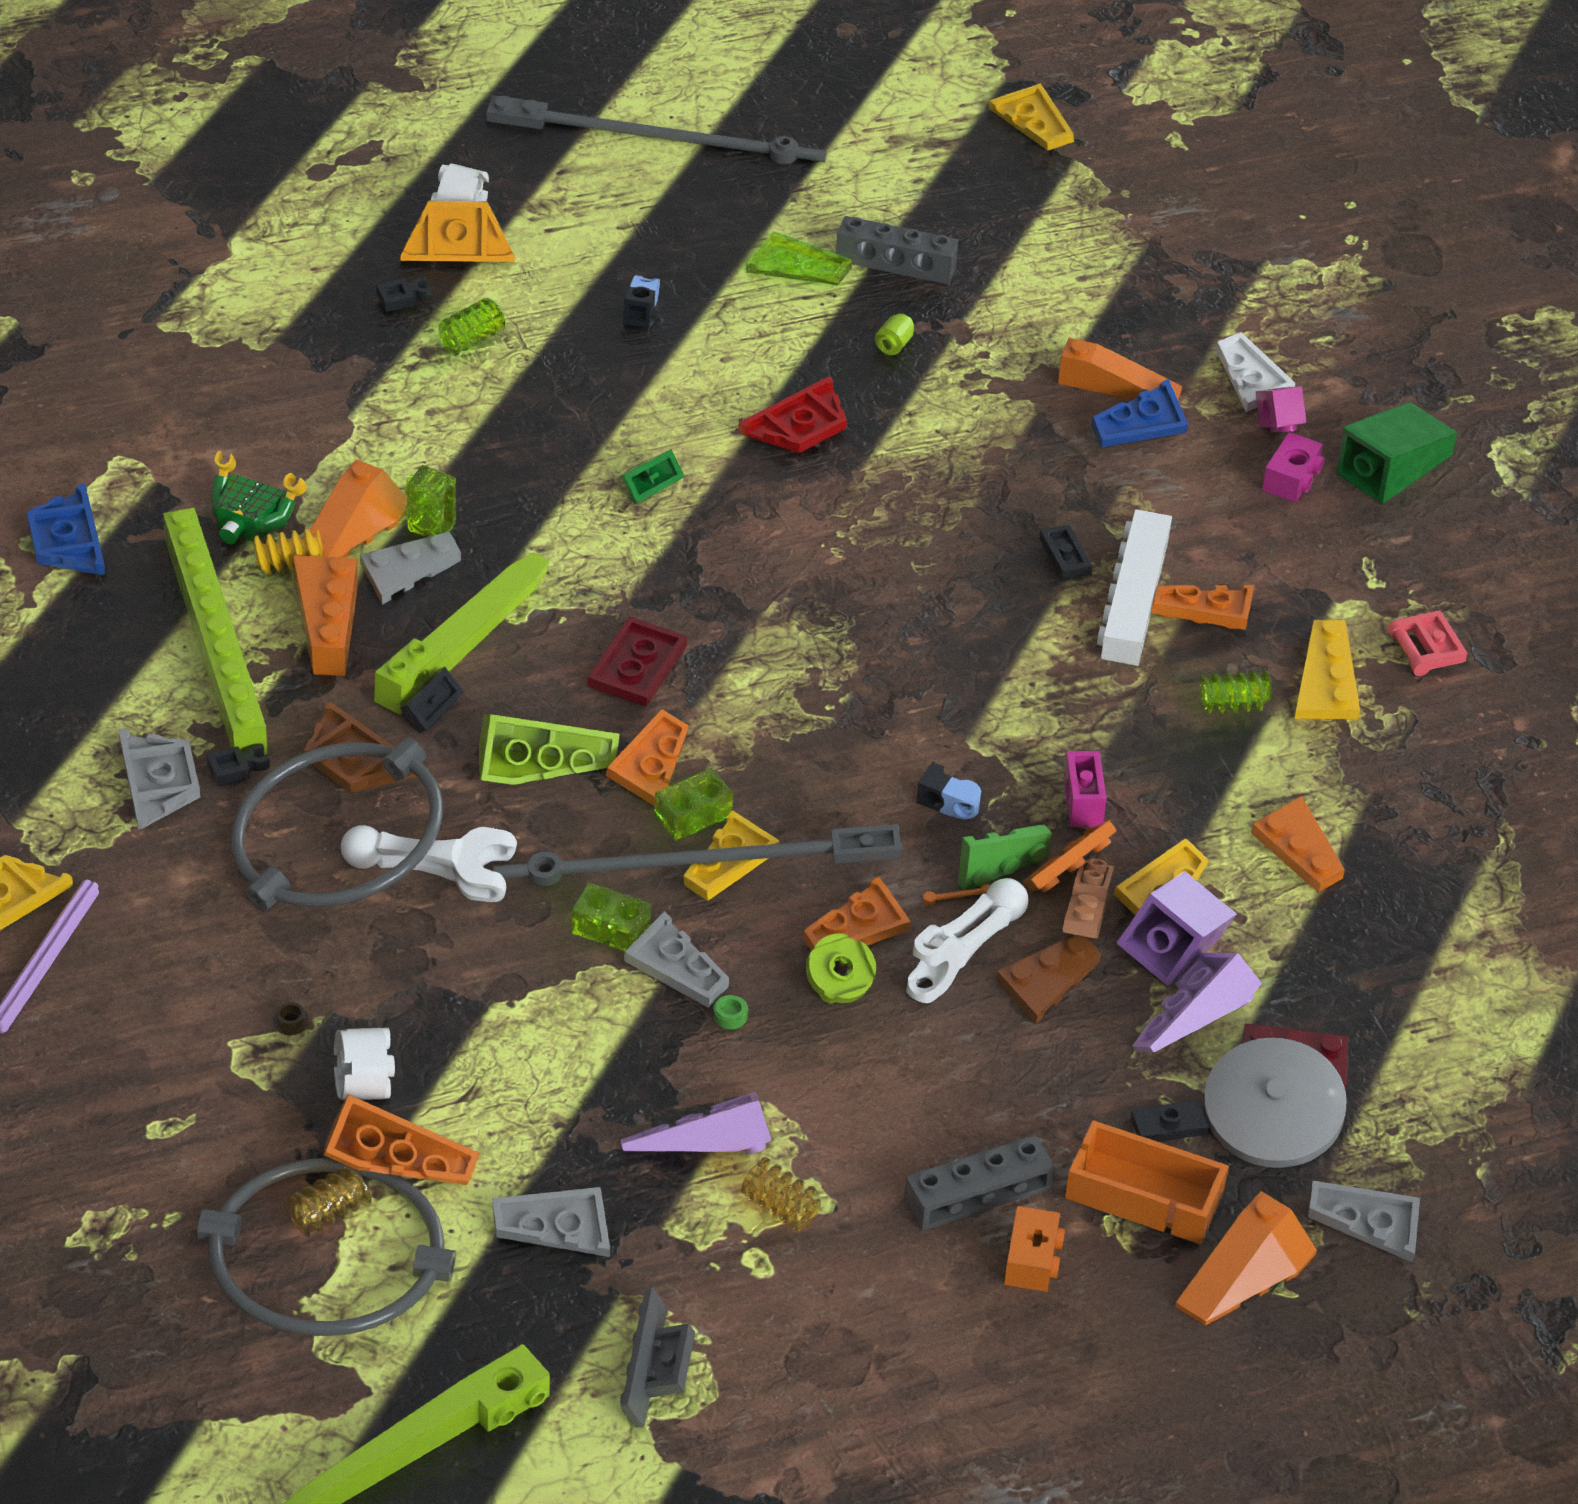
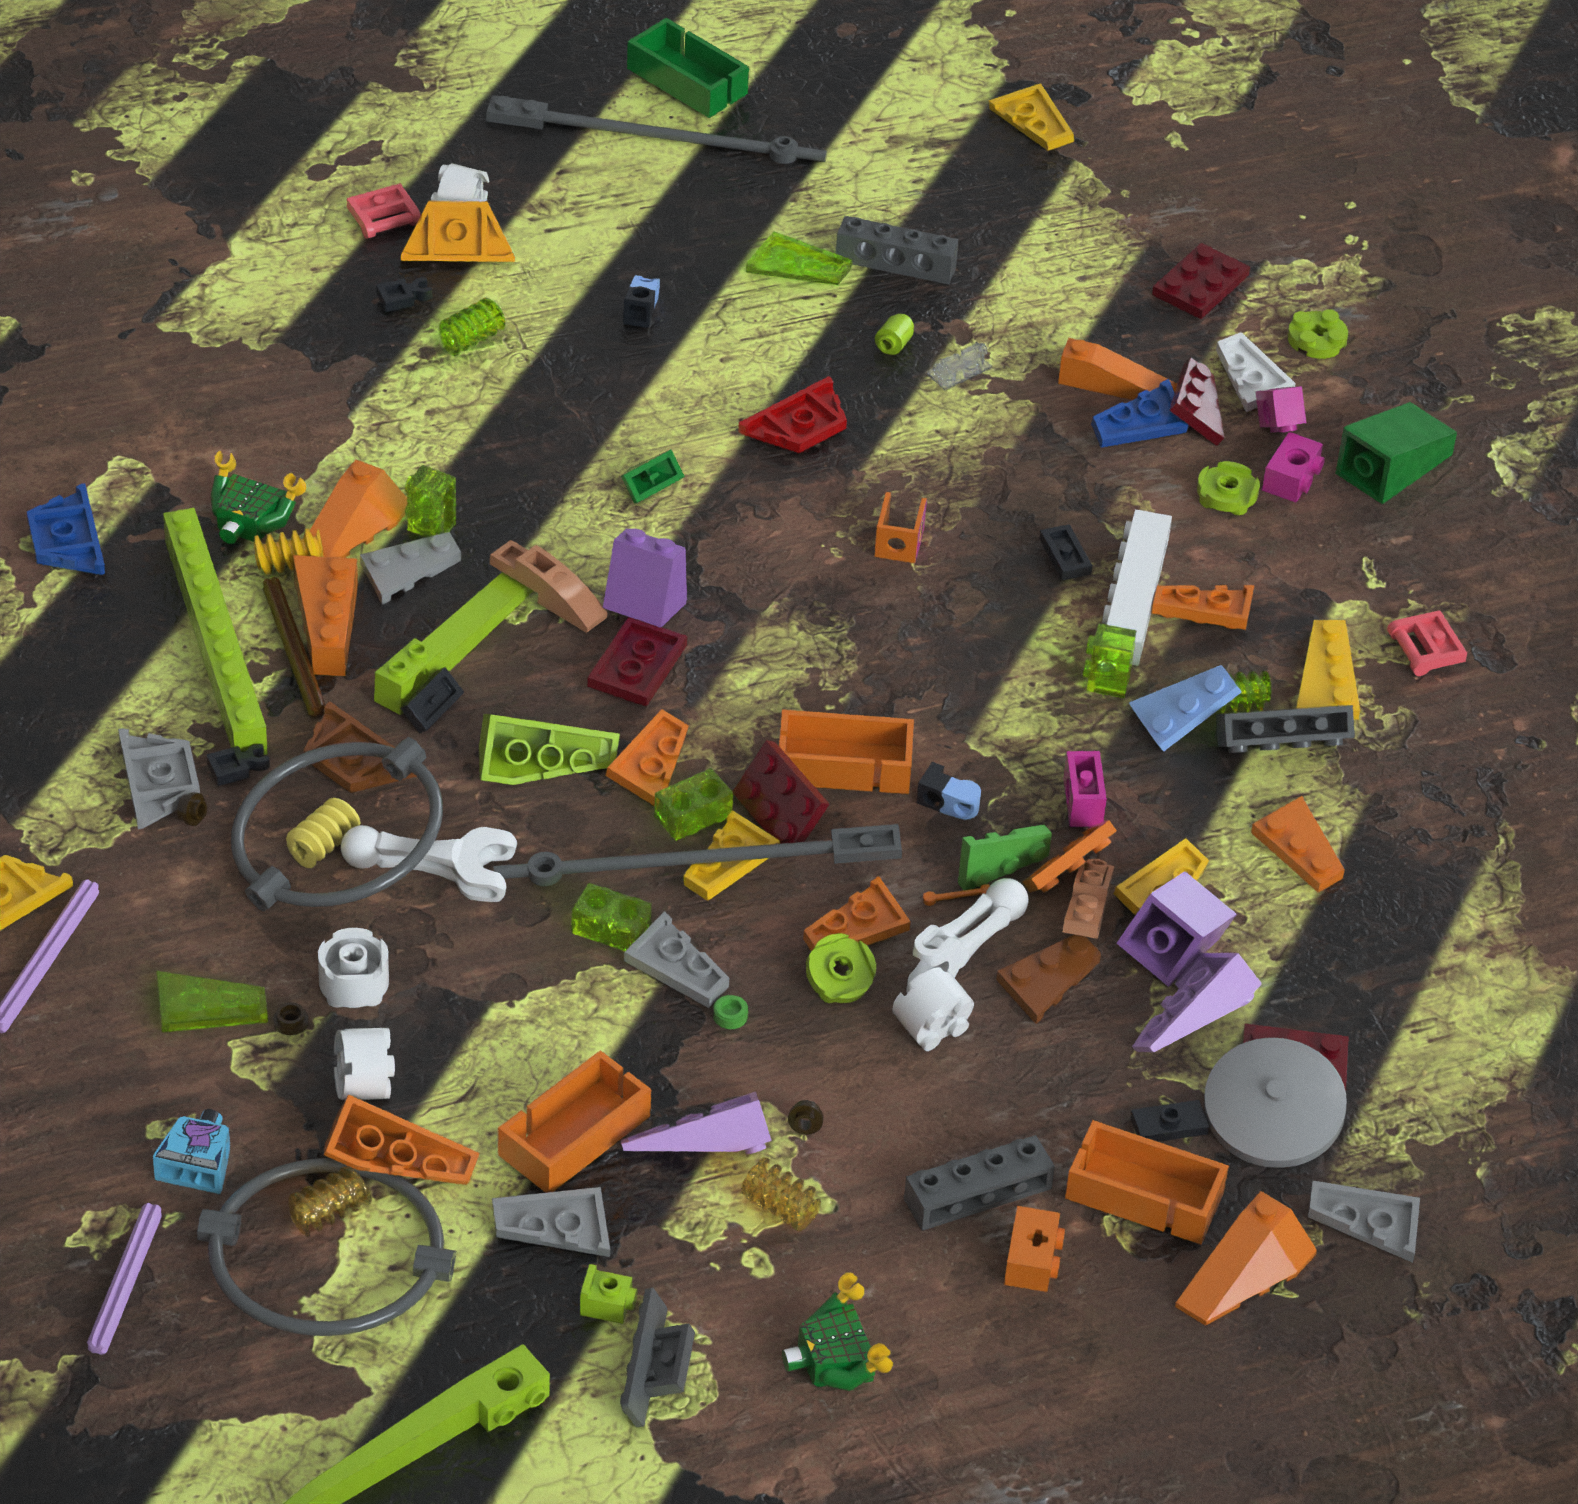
(124, 1279): none -> lavender axle
(192, 808): none -> dark brown plate
(194, 1153): none -> medium azure torso
(208, 1003): none -> clear neon green wing
(294, 647): none -> reddish brown axle
(321, 832): none -> light yellow piece
(353, 968): none -> white brick
(380, 204): none -> coral plate
(556, 585): none -> nougat slope
(574, 1122): none -> orange piece
(607, 1295): none -> lime brick
(646, 577): none -> medium lavender slope
(694, 75): none -> green piece
(780, 795): none -> dark red plate
(808, 1110): none -> dark brown plate
(835, 1343): none -> green torso
(849, 750): none -> orange piece
(910, 537): none -> orange piece
(934, 1008): none -> white brick
(958, 368): none -> clear hinge
(1110, 660): none -> clear neon green brick
(1184, 705): none -> light blue wing
(1197, 401): none -> wing
(1201, 280): none -> dark red plate
(1215, 495): none -> lime plate
(1285, 726): none -> dark grey brick
(1307, 325): none -> lime plate

